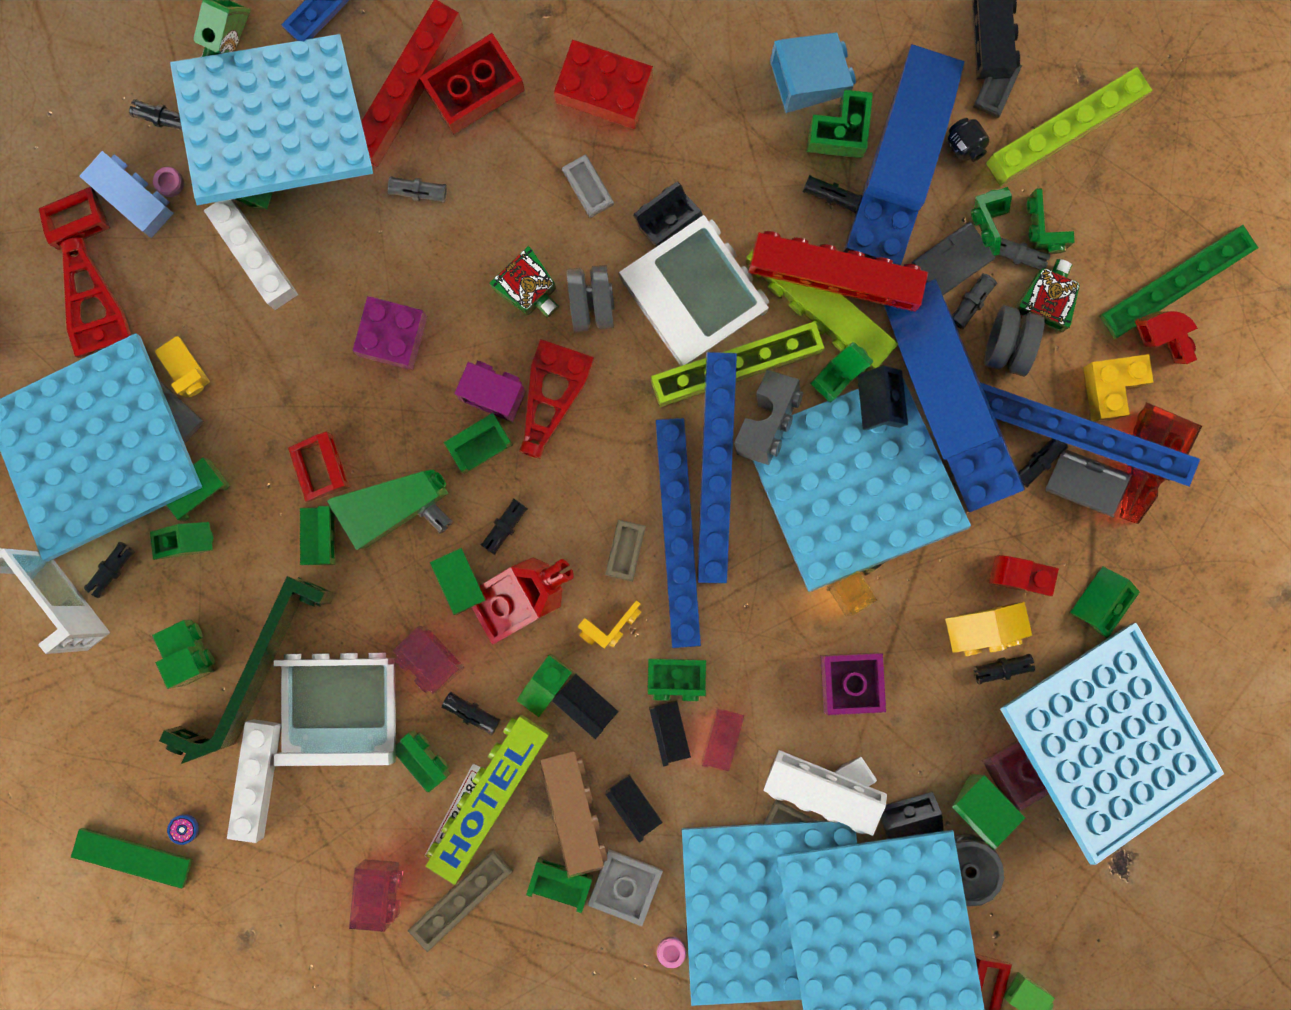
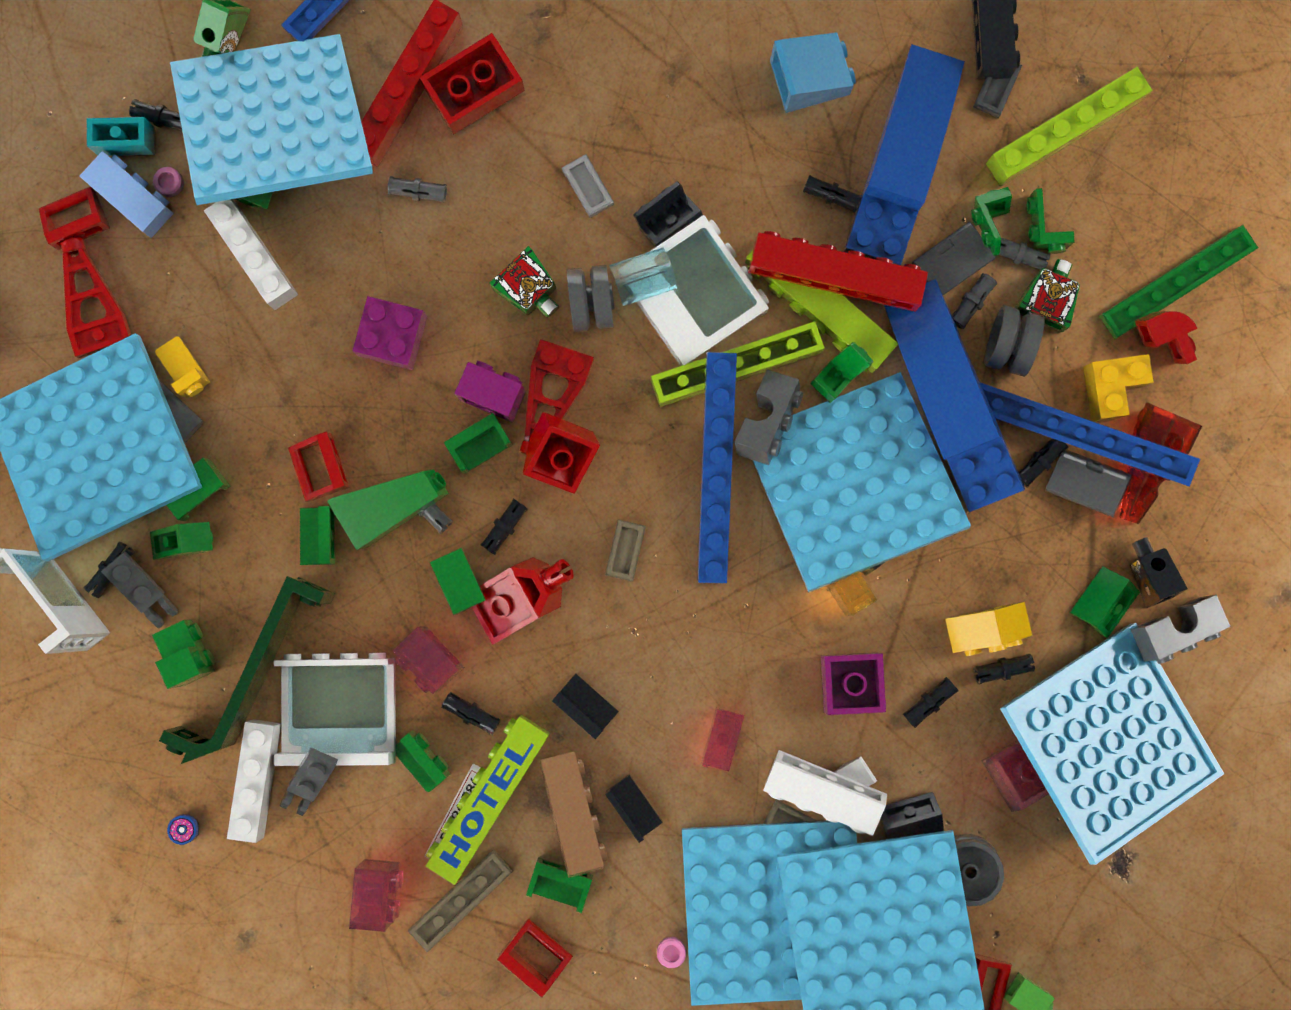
(121, 136): none -> teal brick
(131, 858): green tile -> none
(138, 587): none -> dark grey hinge
(309, 779): none -> dark grey hinge
(525, 970): none -> red tile
(544, 685): green slope -> none
(559, 452): none -> red slope
(593, 634): yellow bracket -> none
(603, 84): red brick -> none
(625, 887): light grey plate -> none
(643, 276): none -> clear light blue panel
(669, 732): black panel -> none
(676, 677): green bracket -> none
(678, 533): blue plate -> none
(843, 134): green brick -> none
(882, 398): black panel -> none
(930, 702): none -> black pin
(968, 139): black head -> none
(987, 810): green slope -> none
(1023, 575): red brick -> none
(1159, 582): none -> black torso
(1200, 621): none -> arch

